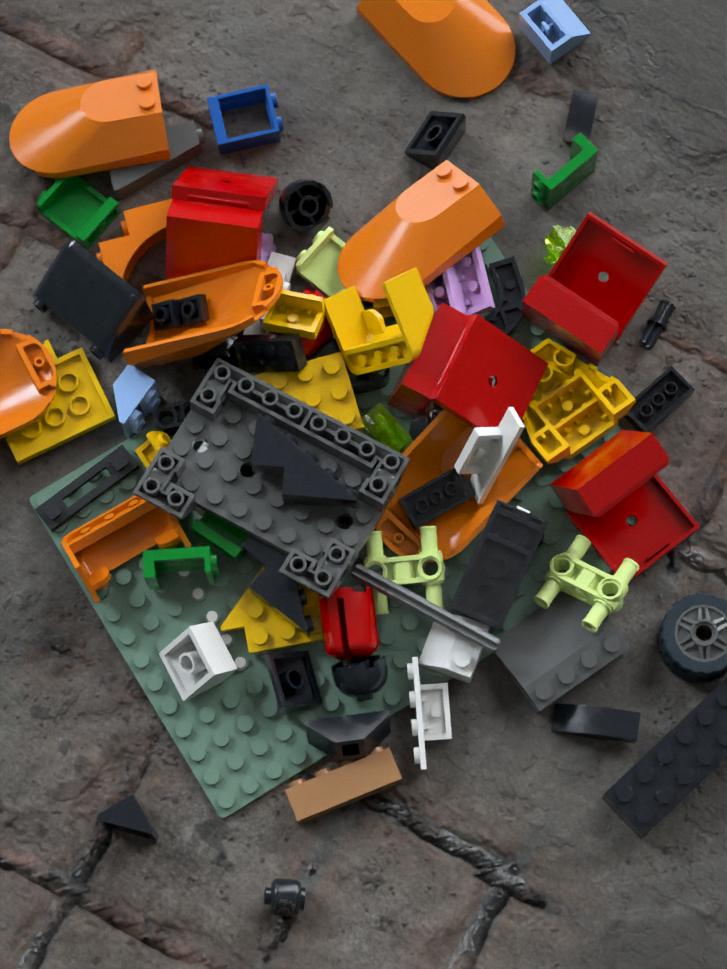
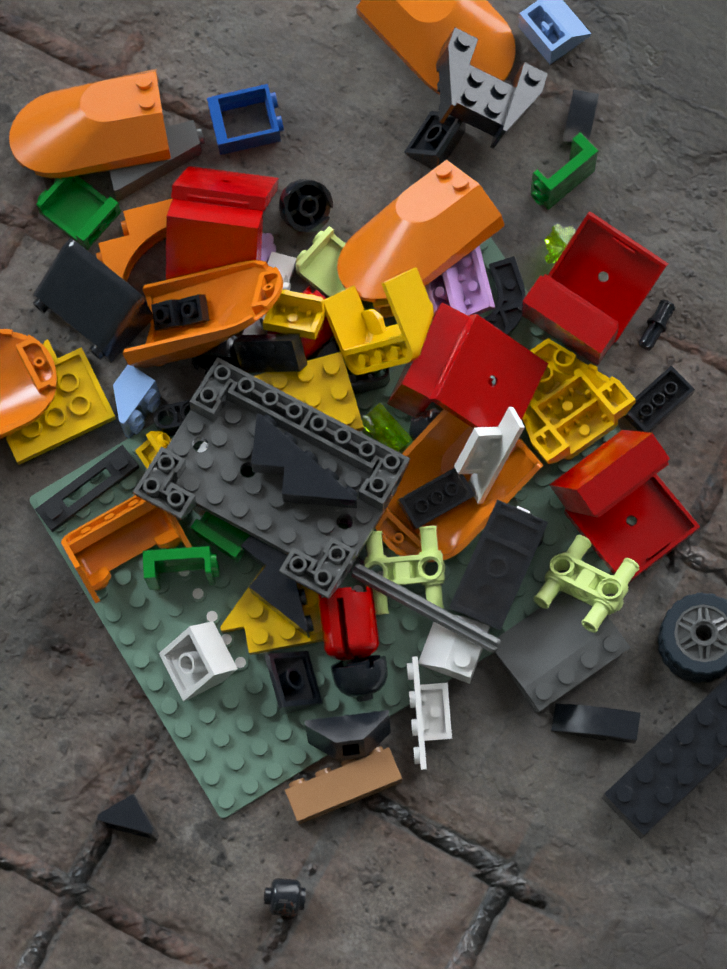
(480, 97): none -> wedge

